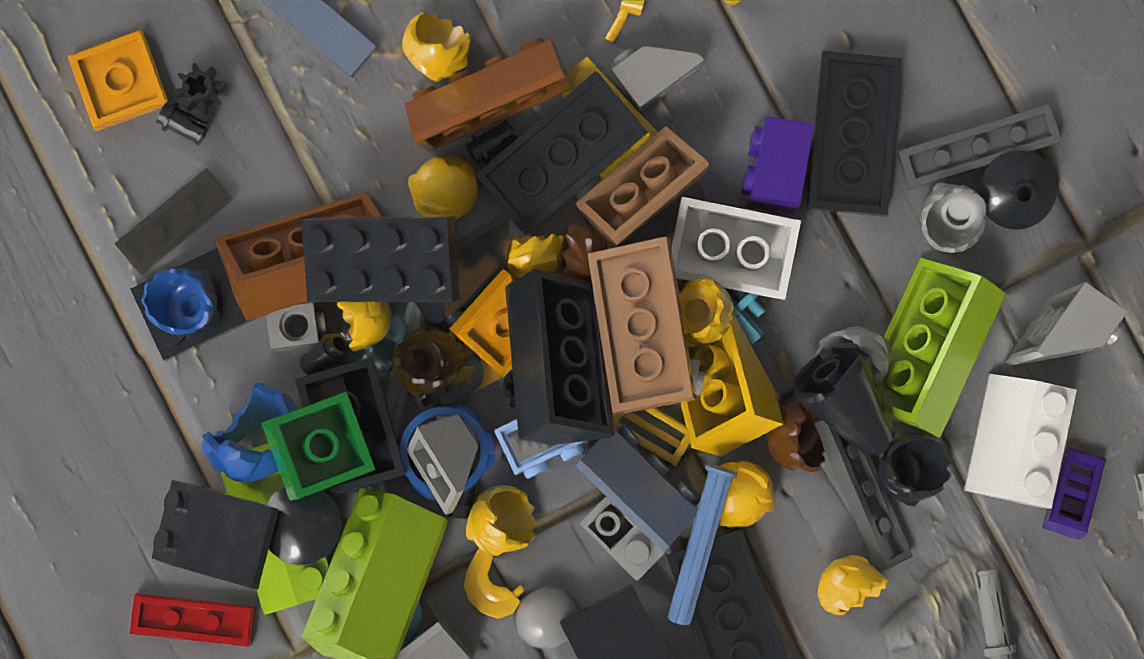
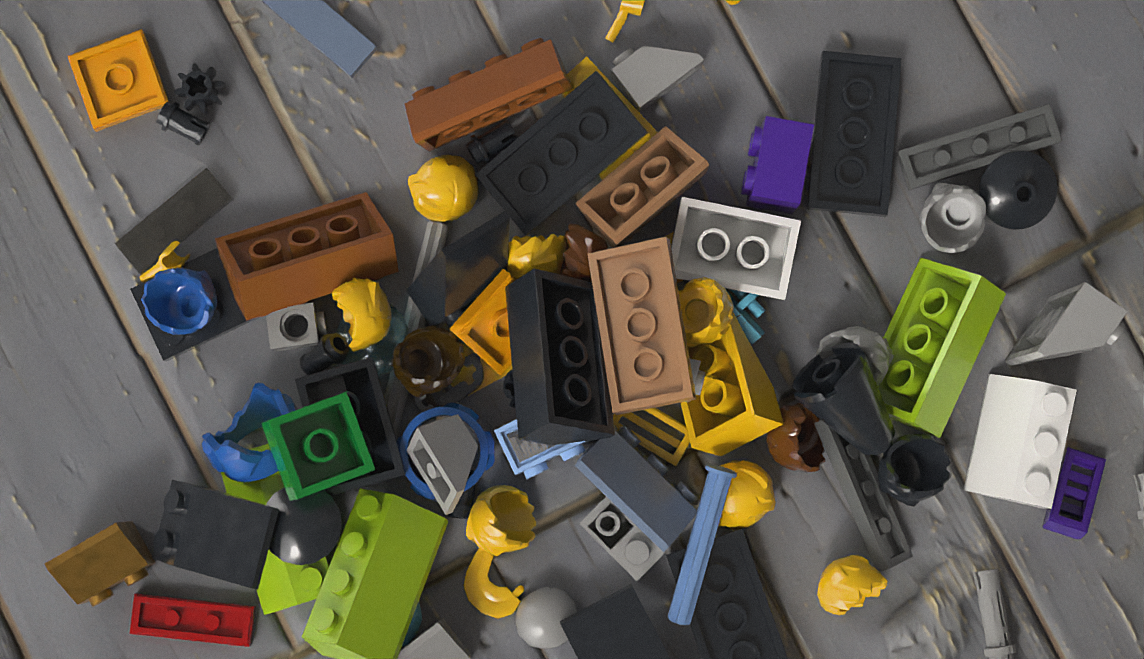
(102, 563): none -> pearl gold slope
(167, 260): none -> yellow hand
(381, 259): black plate -> none
(436, 46): yellow hair -> none

